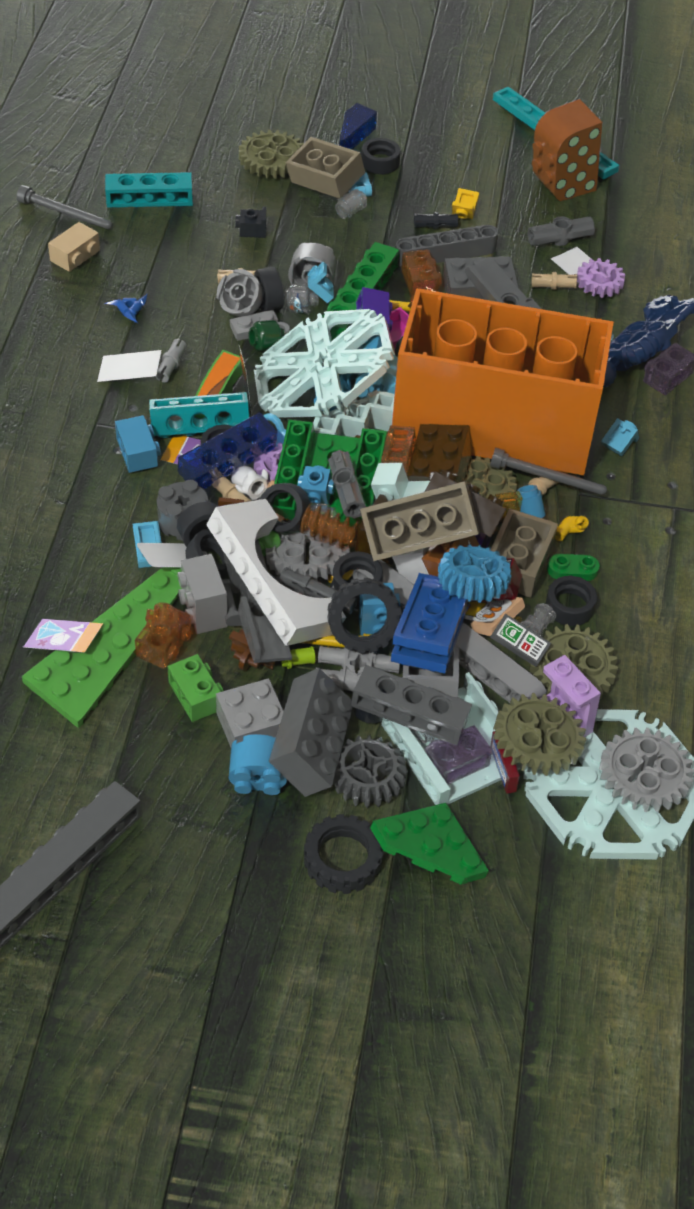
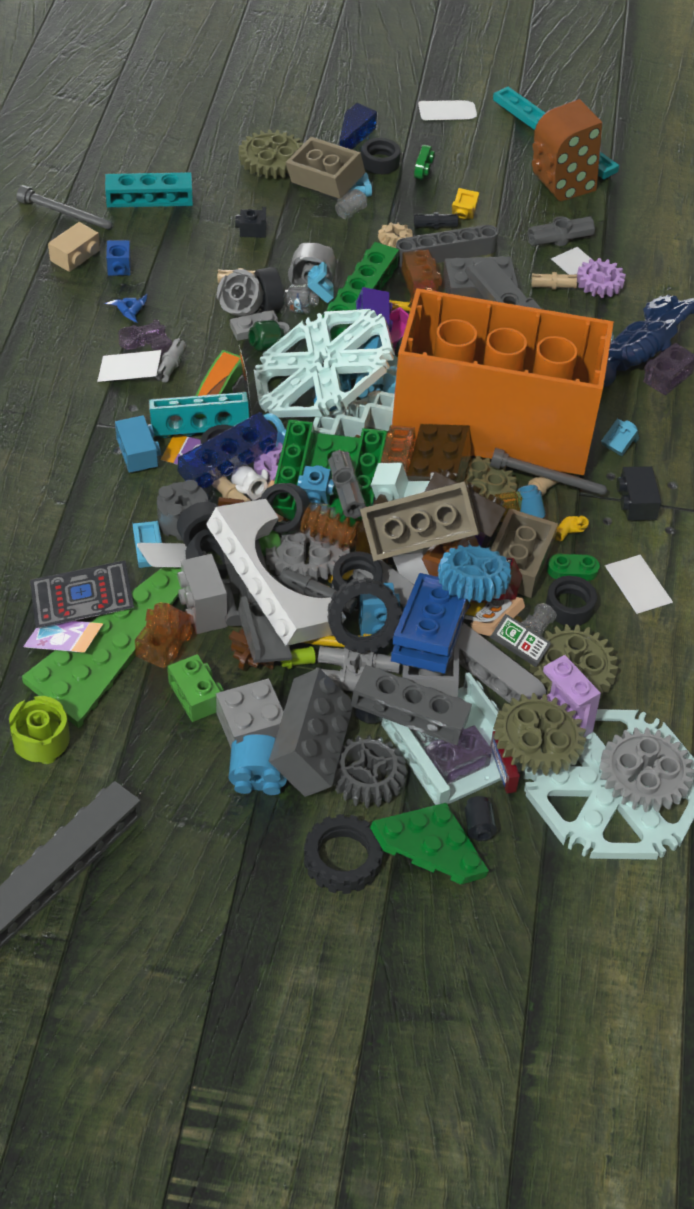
(39, 729): none -> lime brick
(81, 594): none -> black sticker
(118, 257): none -> blue brick
(153, 333): none -> clear purple piece
(387, 234): none -> tan gear
(423, 162): none -> green plate
(447, 110): none -> white sticker
(480, 818): none -> black brick
(638, 584): none -> white sticker
(639, 493): none -> black brick

